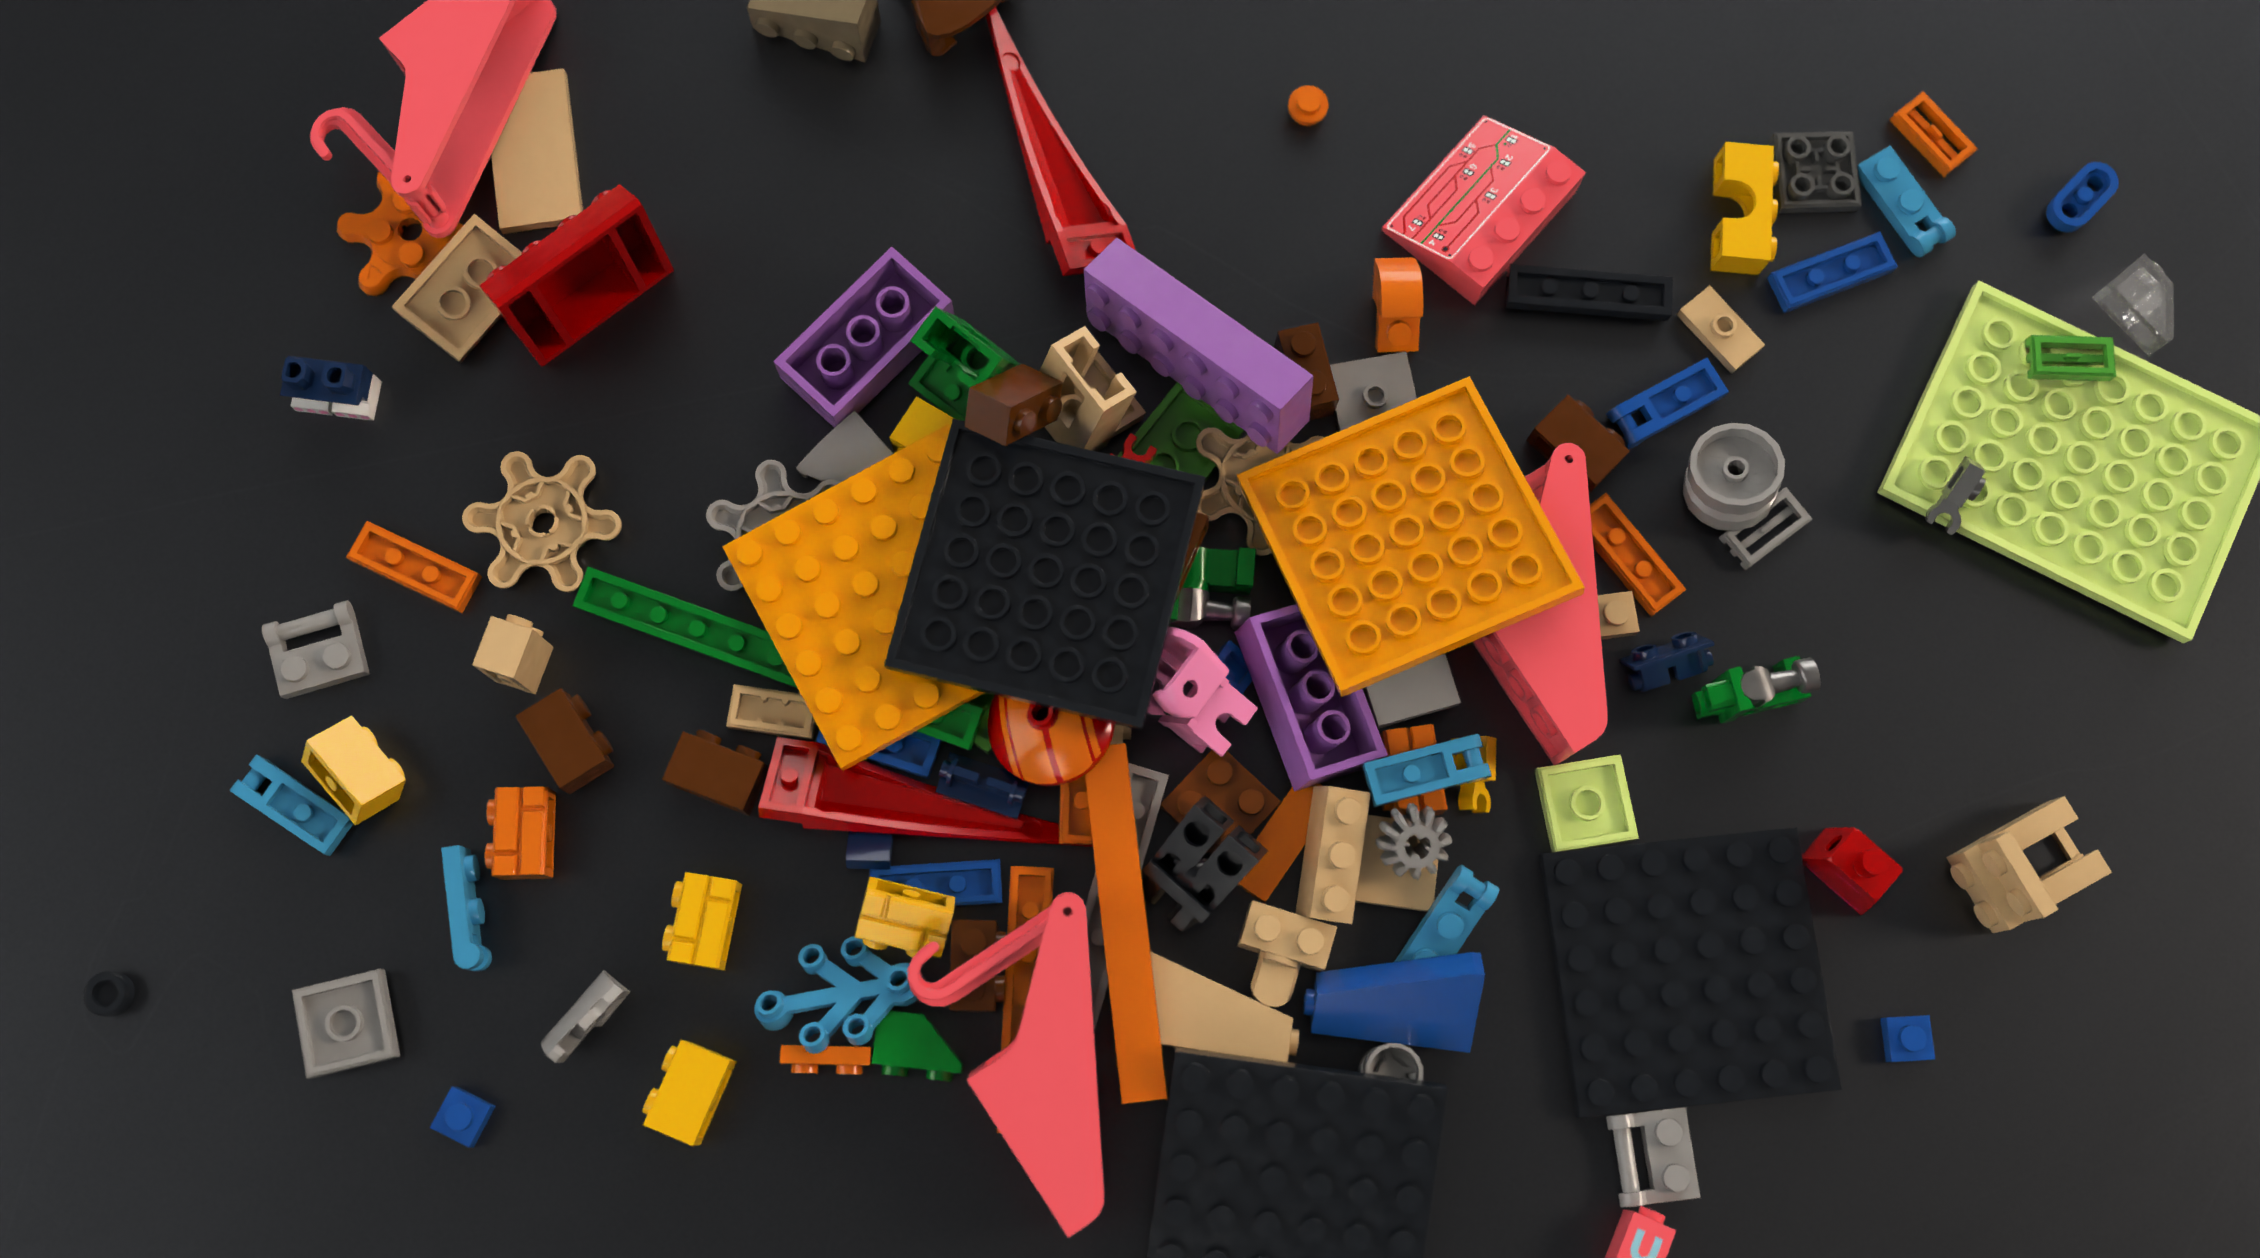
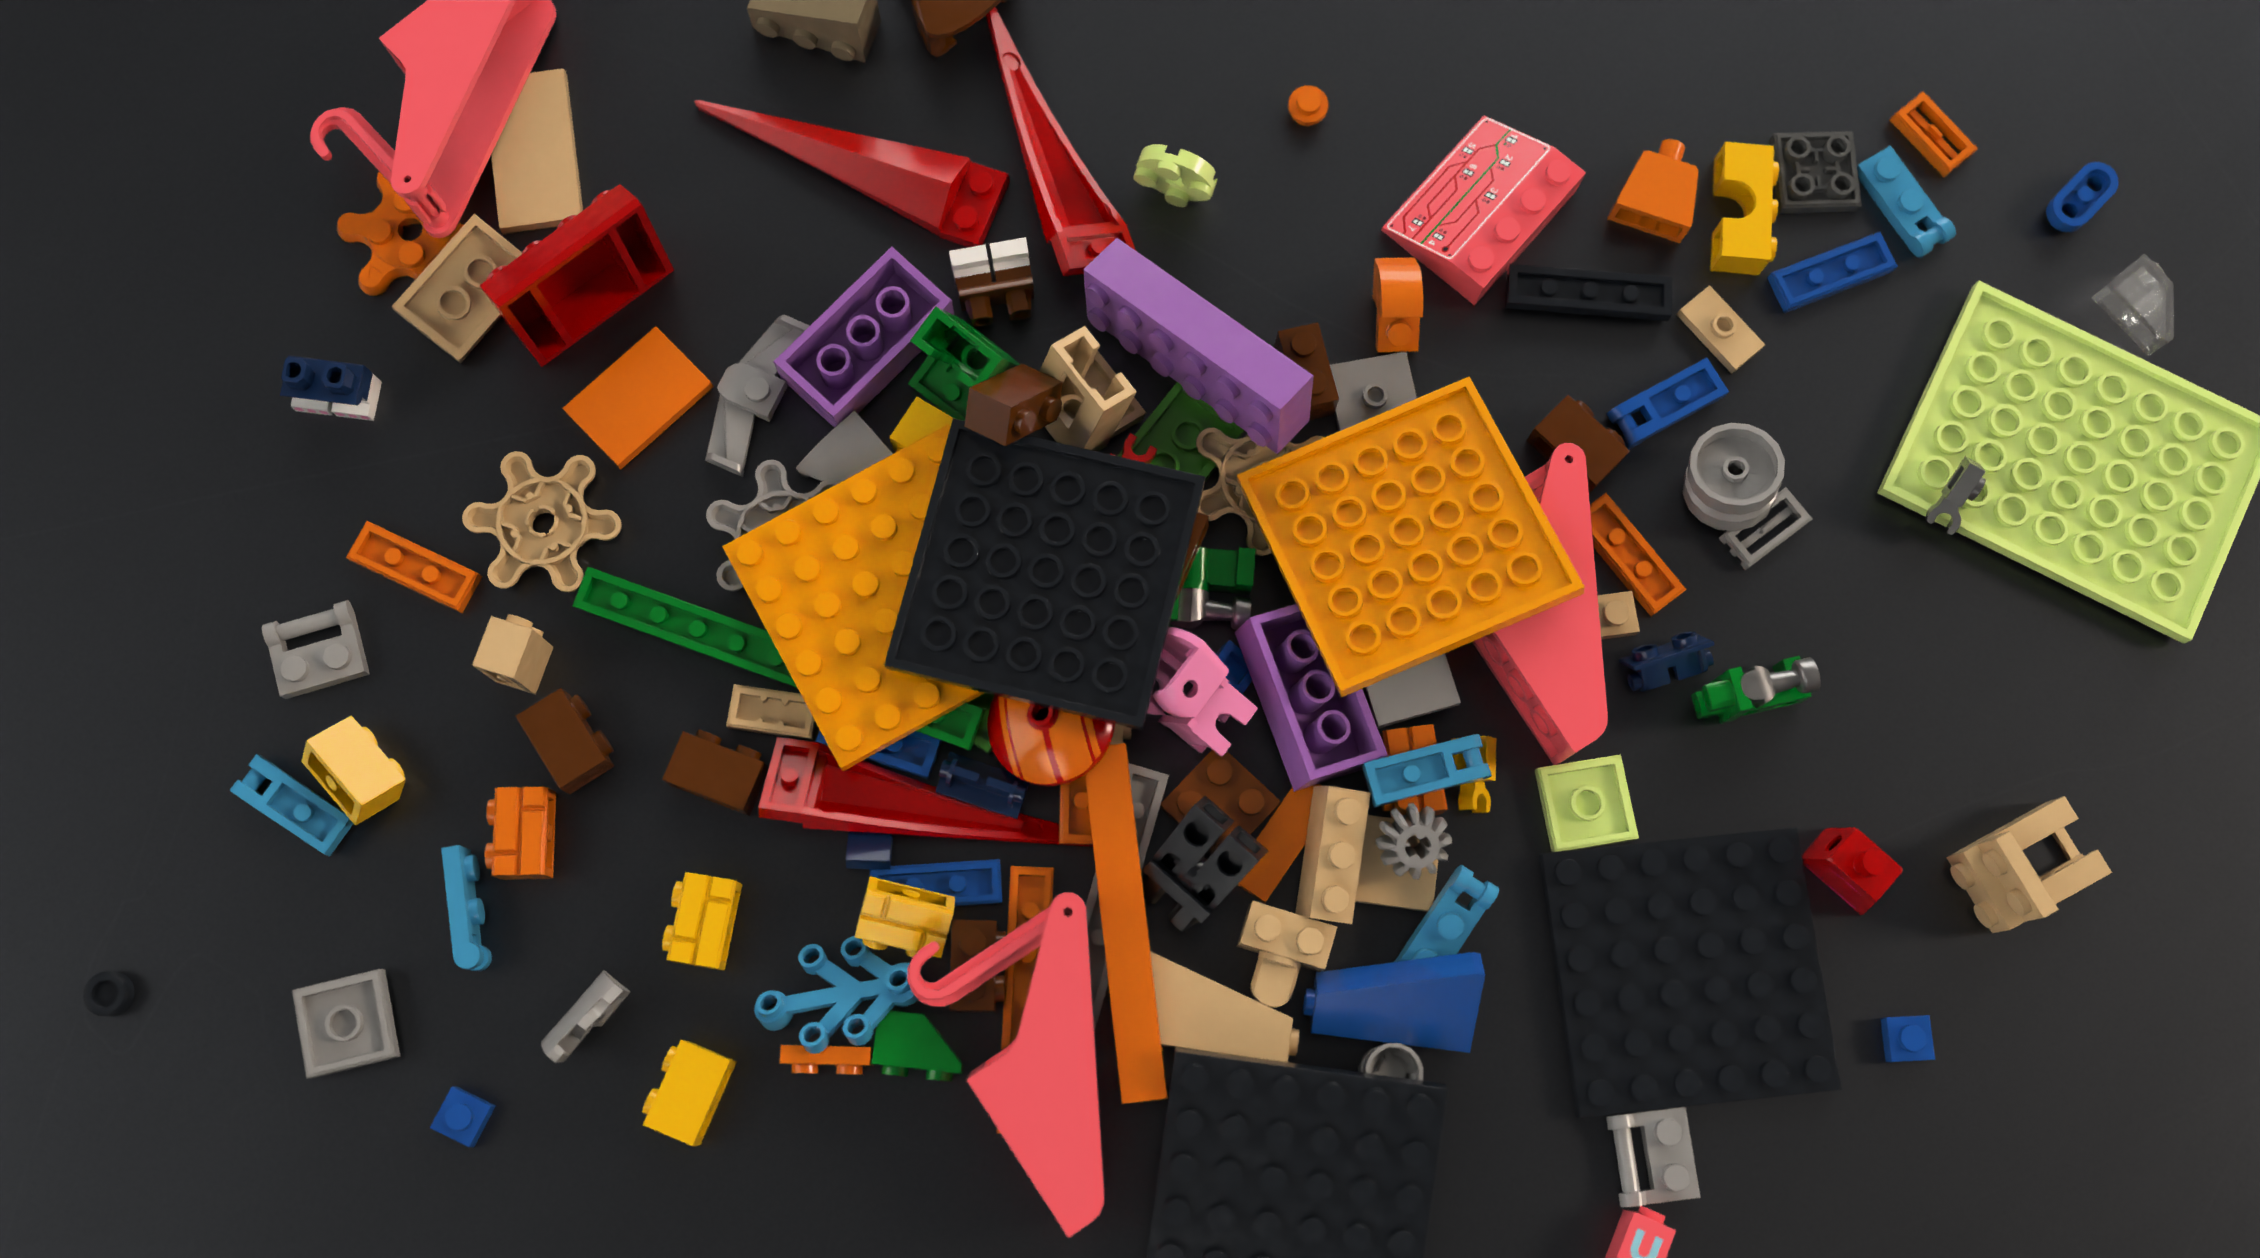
(638, 397): none -> orange tile
(747, 392): none -> light grey plate
(922, 184): none -> red plate
(1011, 275): none -> reddish brown hips
(1178, 177): none -> yellowish green plate
(1659, 193): none -> orange torso
(2037, 358): bright green tile -> none

